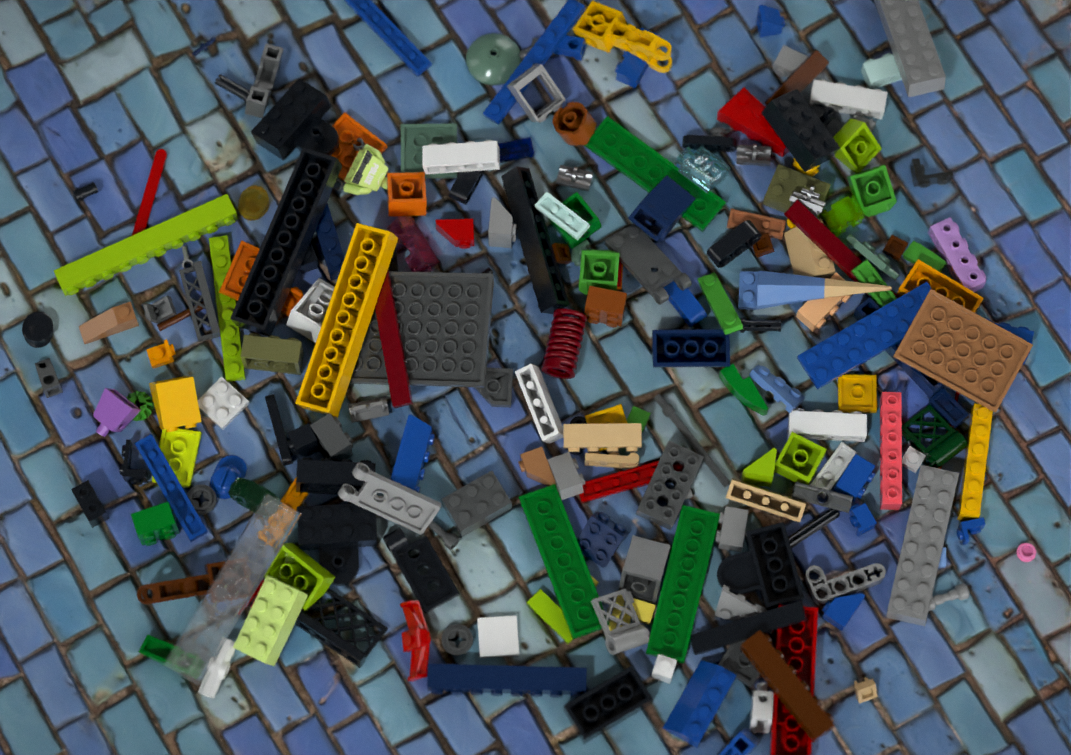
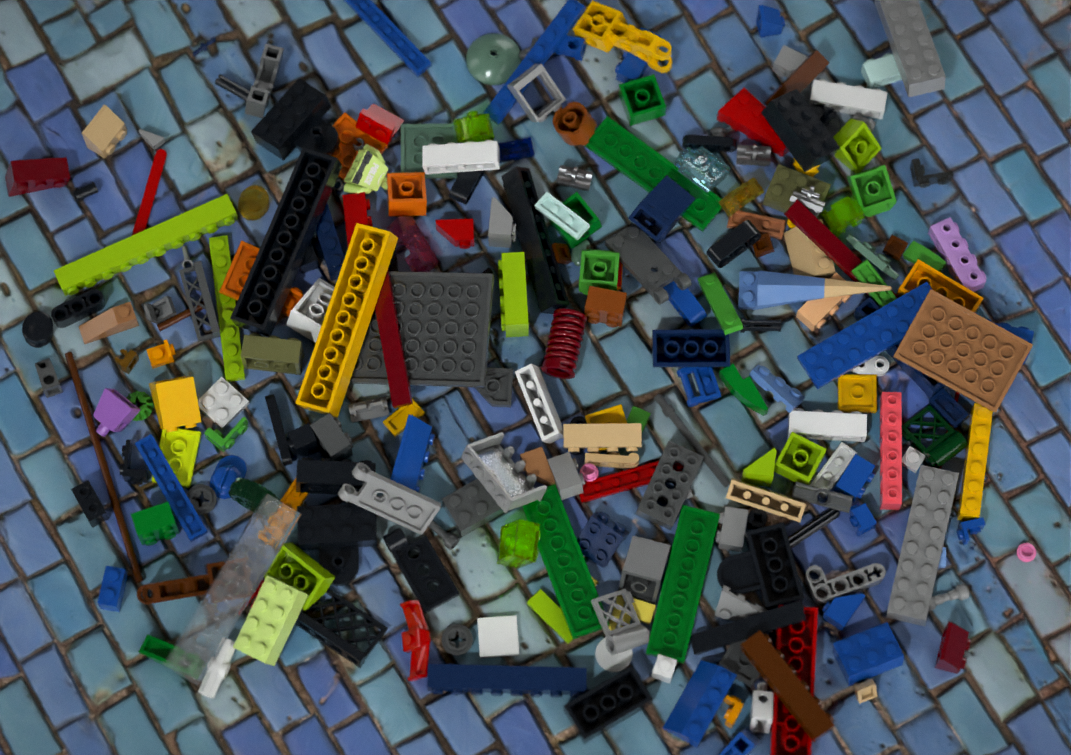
(36, 175): none -> dark red wedge
(74, 316): none -> black beam
(104, 132): none -> tan slope
(104, 467): none -> reddish brown piece
(112, 589): none -> blue brick
(129, 360): none -> pearl gold tile
(152, 139): none -> light grey piece
(216, 436): none -> bright green bracket
(355, 212): none -> red brick
(379, 123): none -> red bracket
(396, 422): none -> yellow tile
(474, 128): none -> clear neon green brick
(500, 474): none -> light grey window
(514, 294): none -> lime brick
(518, 544): none -> clear neon green brick
(589, 472): none -> bright pink plate
(611, 662): none -> white sticker
(642, 100): none -> green brick
(705, 383): none -> blue plate
(732, 714): none -> light orange bracket
(741, 196): none -> clear yellow brick
(755, 523): none -> black wheel
(868, 653): none -> blue brick
(870, 367): none -> white plate
(952, 649): none -> dark red slope

